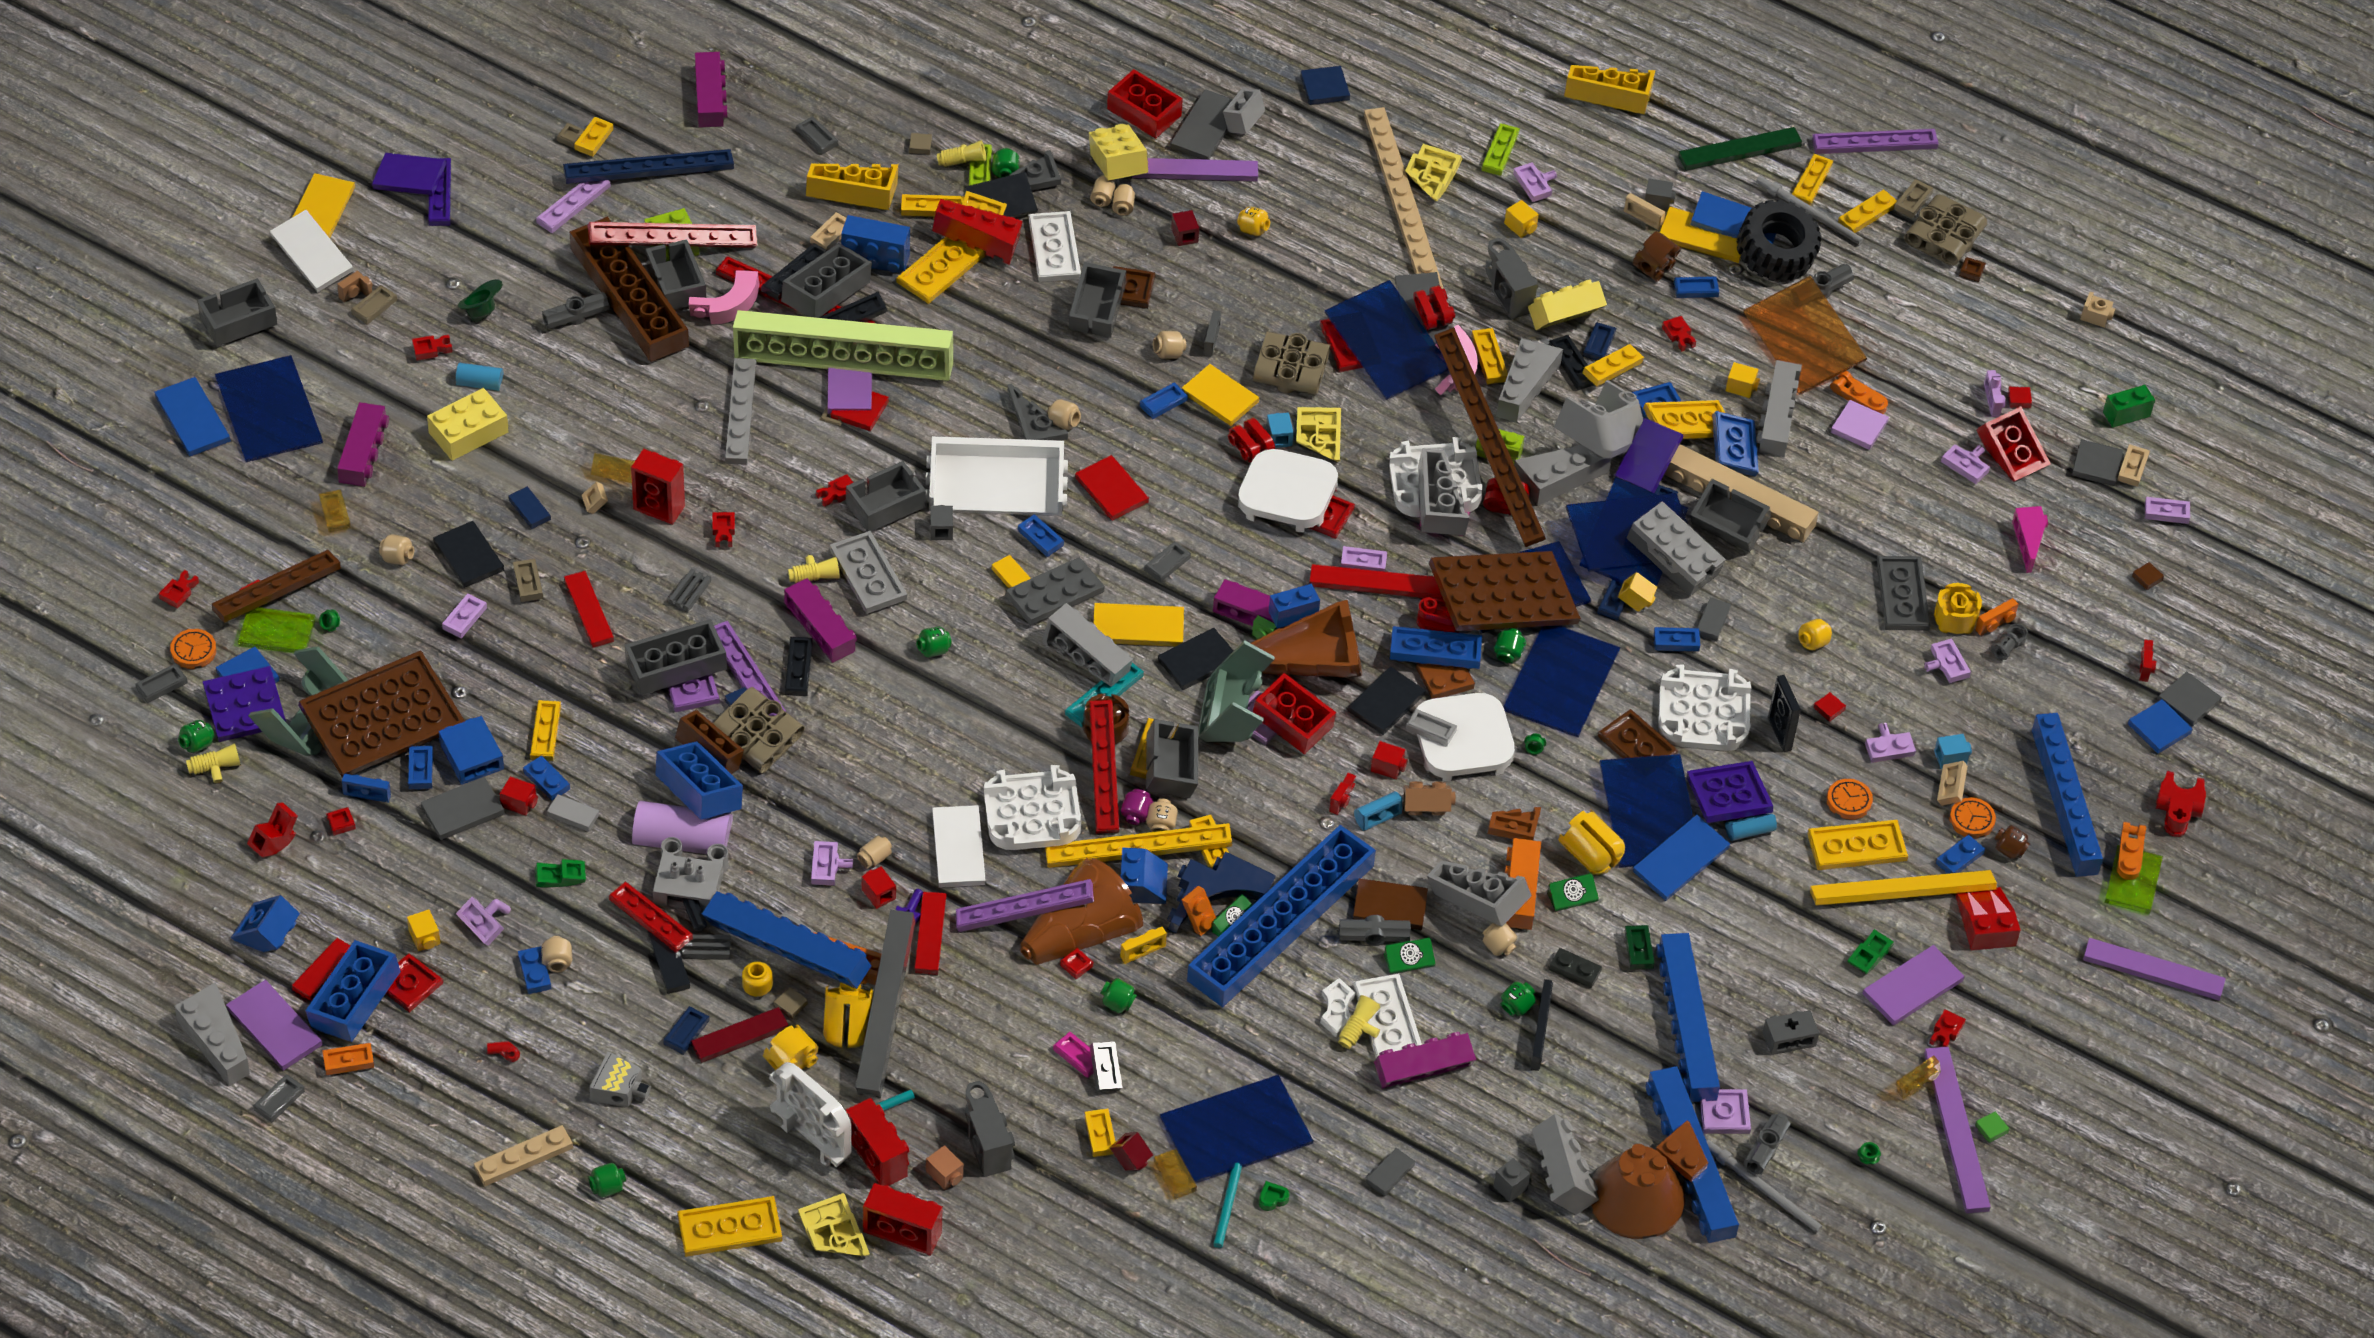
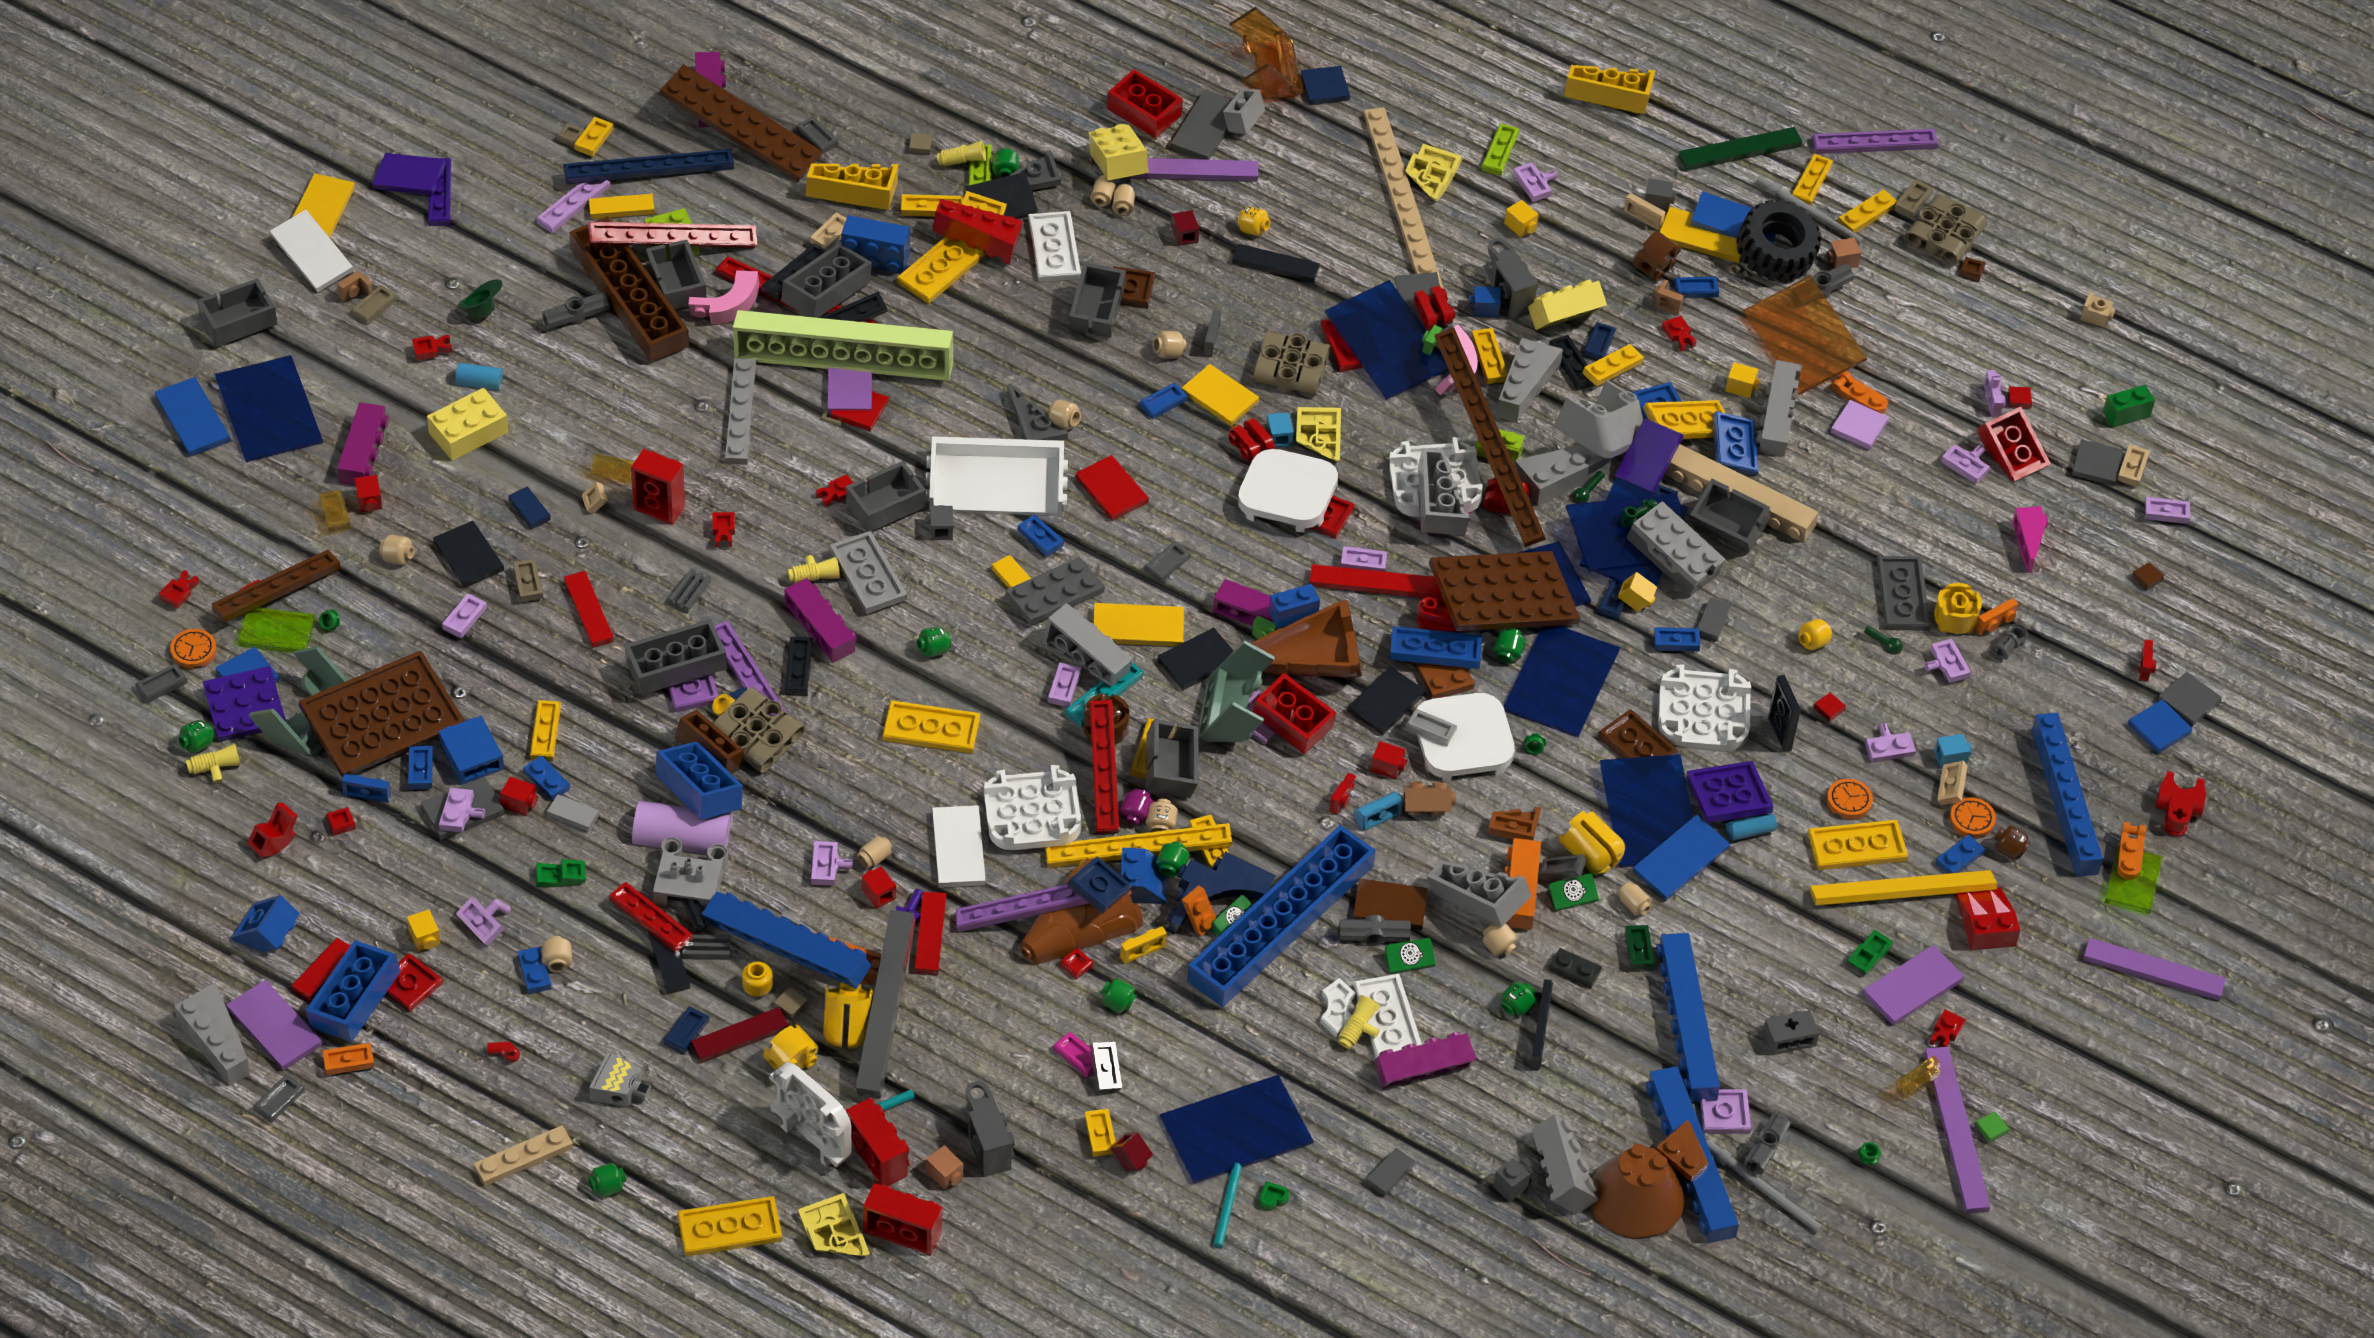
(368, 493): none -> red brick
(459, 810): none -> lavender plate
(621, 206): none -> yellow tile
(722, 703): none -> yellow tile
(740, 123): none -> reddish brown plate
(931, 727): none -> yellow tile
(1064, 684): none -> lavender plate
(1099, 885): none -> dark blue tile
(1172, 858): none -> green head
(1175, 1174): clear yellow plate -> none
(1274, 56): none -> clear orange windscreen
(1276, 263): none -> black tile
(1429, 339): none -> bright green plate
(1485, 301): none -> blue brick
(1562, 867): none -> dark grey tile
(1581, 495): none -> dark green bar
(1630, 514): none -> dark green bar
(1635, 899): none -> tan brick
(1667, 299): none -> medium nougat bracket
(1844, 252): none -> nougat brick
(1892, 645): none -> dark green bar

